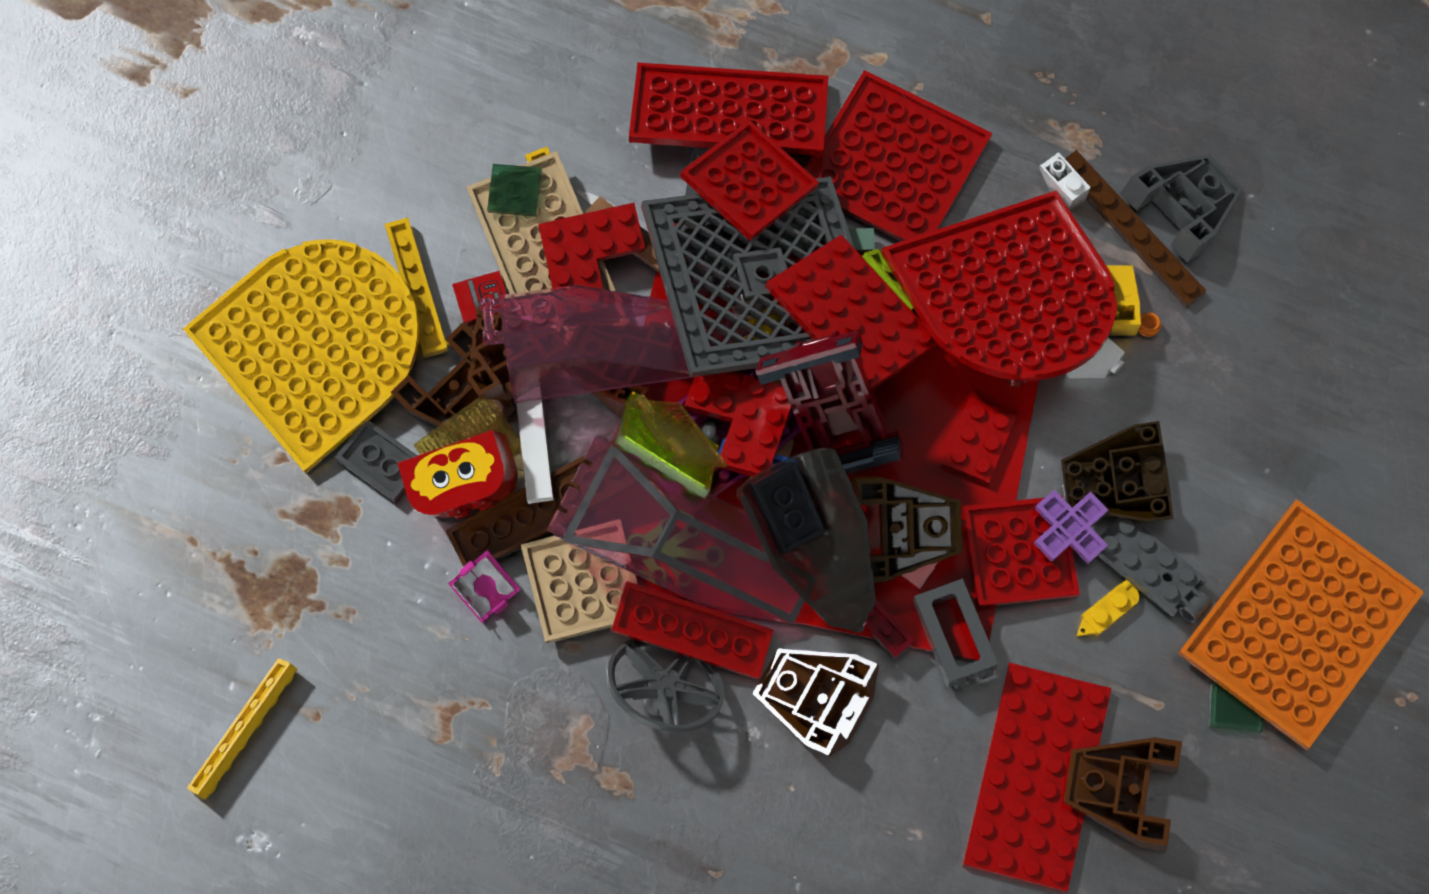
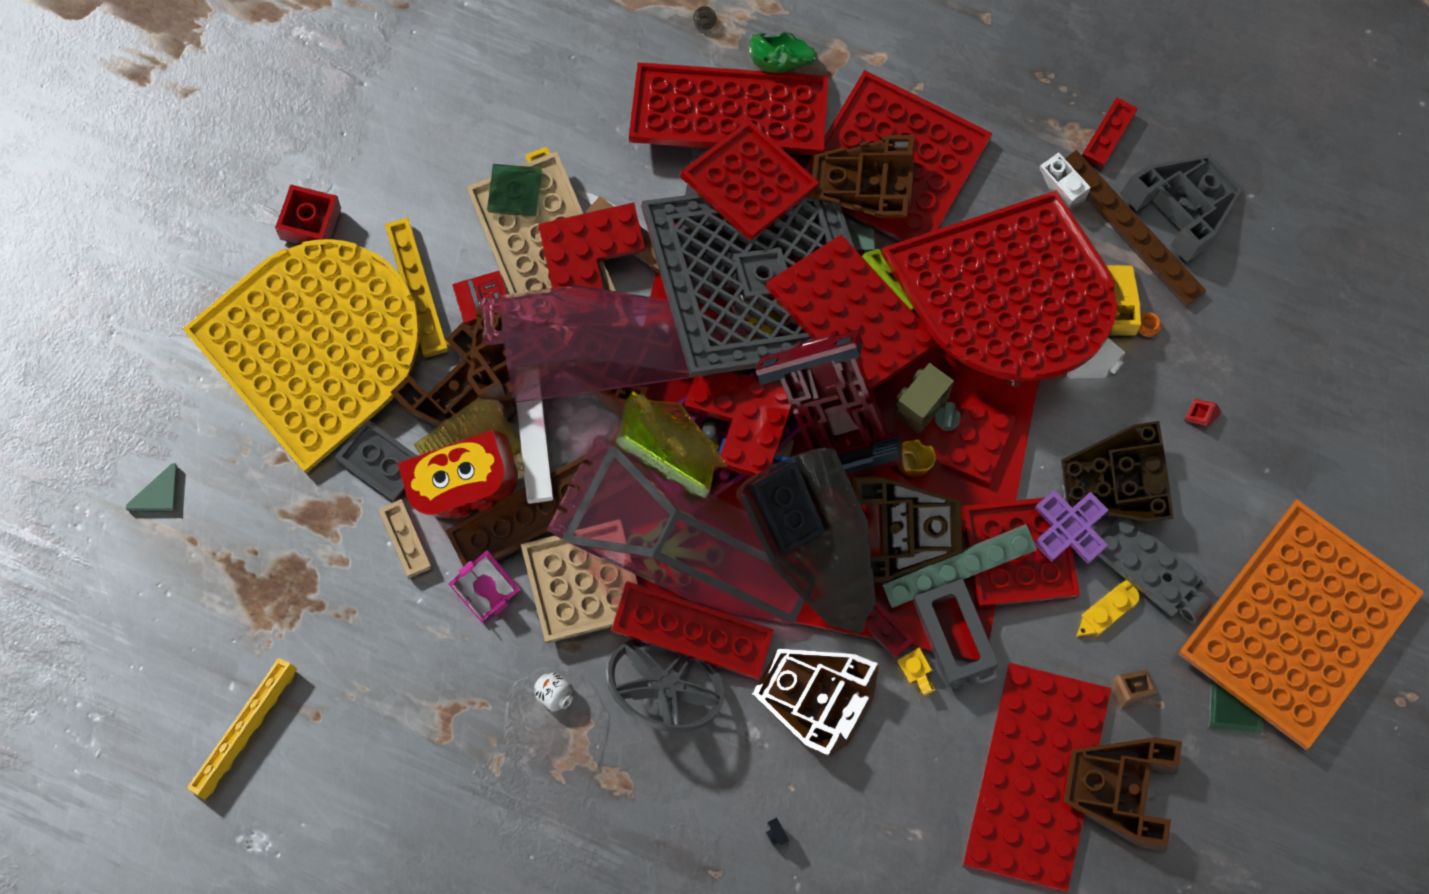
(158, 494): none -> sand green tile
(307, 215): none -> red brick
(404, 538): none -> tan plate
(553, 692): none -> white head
(702, 12): none -> clear smoke plate
(776, 834): none -> black plate
(780, 52): none -> green piece
(869, 177): none -> reddish brown wedge
(916, 459): none -> yellow hair
(917, 667): none -> yellow plate
(923, 398): none -> olive brick
(947, 417): none -> sand green plate
(960, 566): none -> sand green plate
(1109, 132): none -> red plate
(1133, 688): none -> medium nougat slope
(1202, 412): none -> red slope

